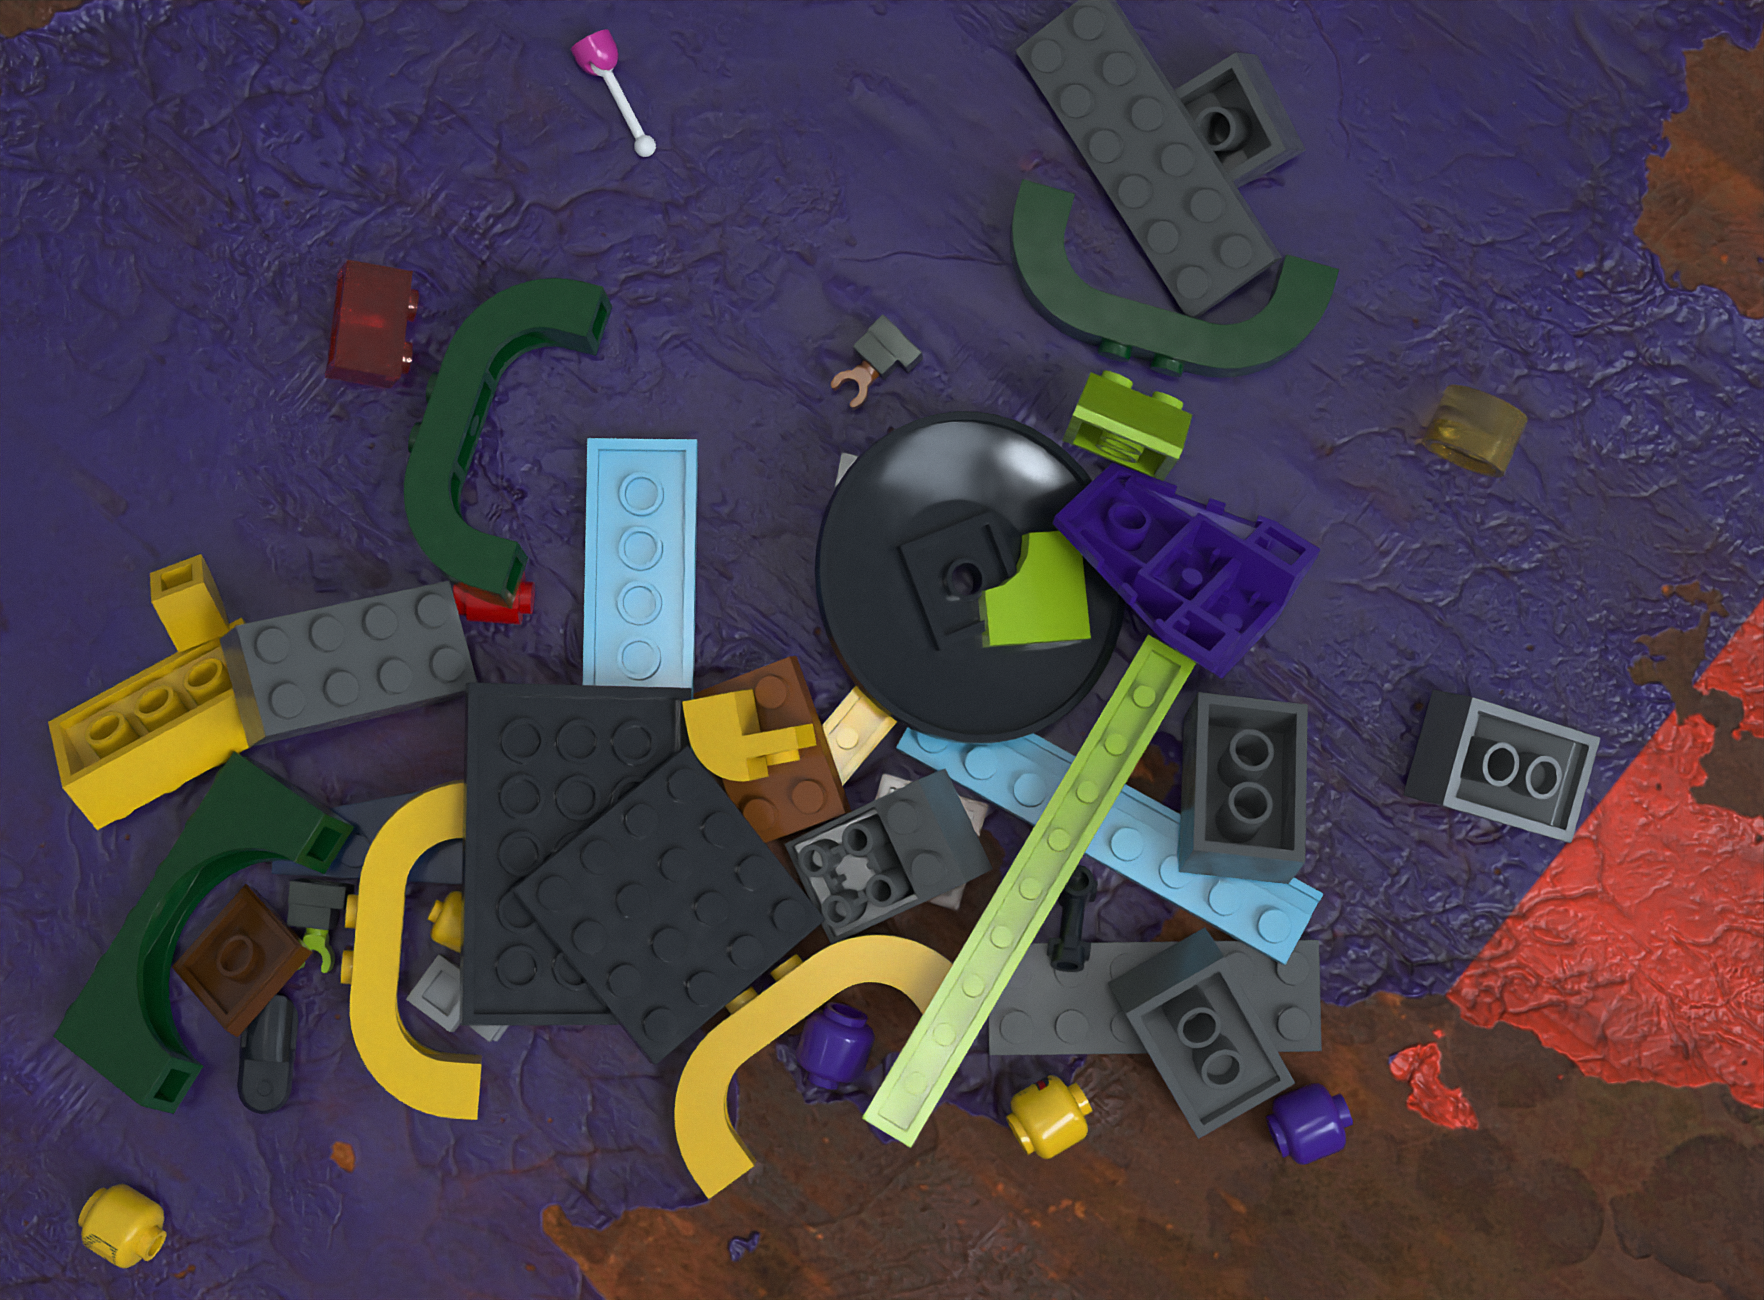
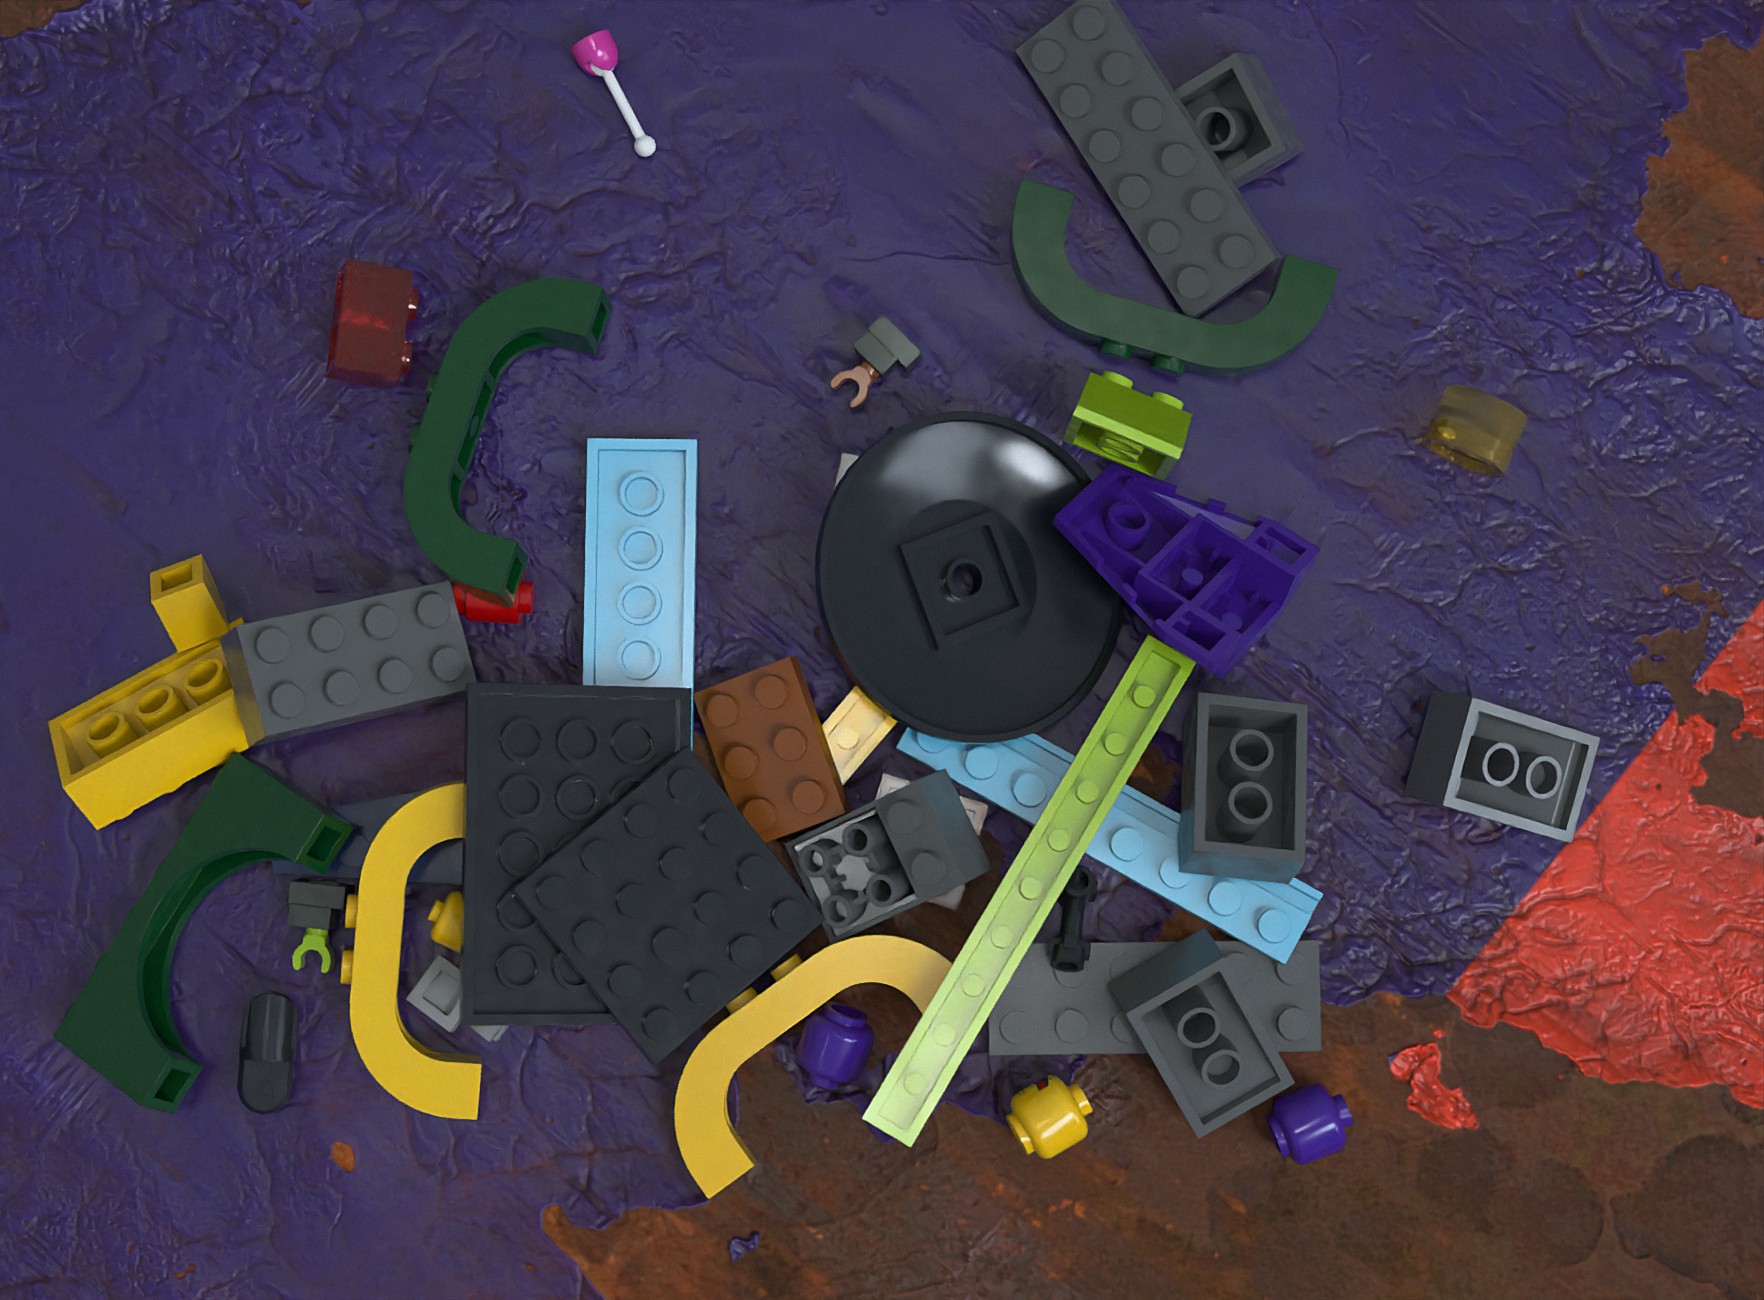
(122, 1225): yellow head -> none
(241, 960): reddish brown tile -> none
(729, 738): yellow brick -> none
(1043, 597): lime tile -> none

